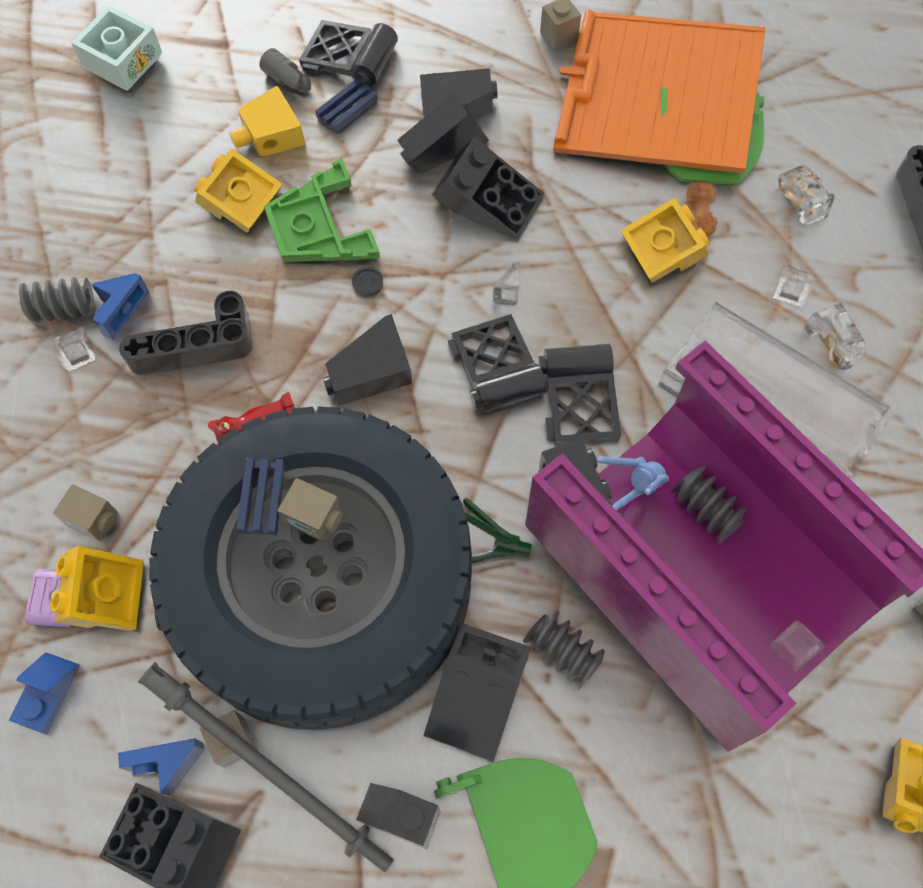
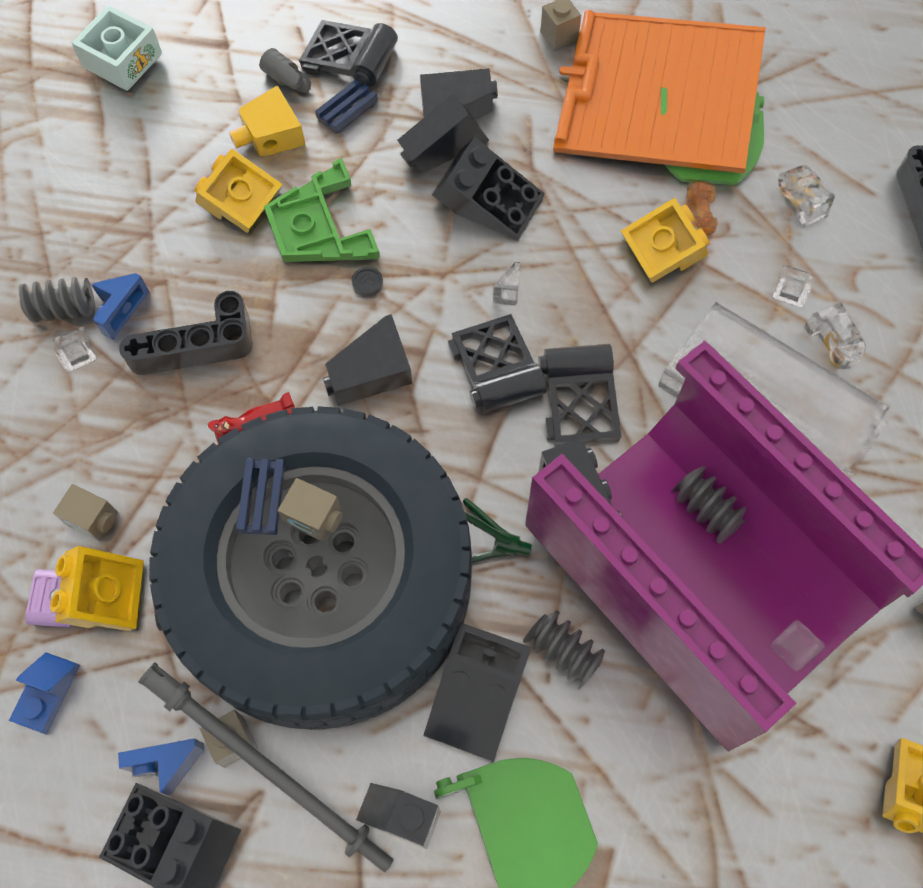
(645, 477): light blue plant -> none

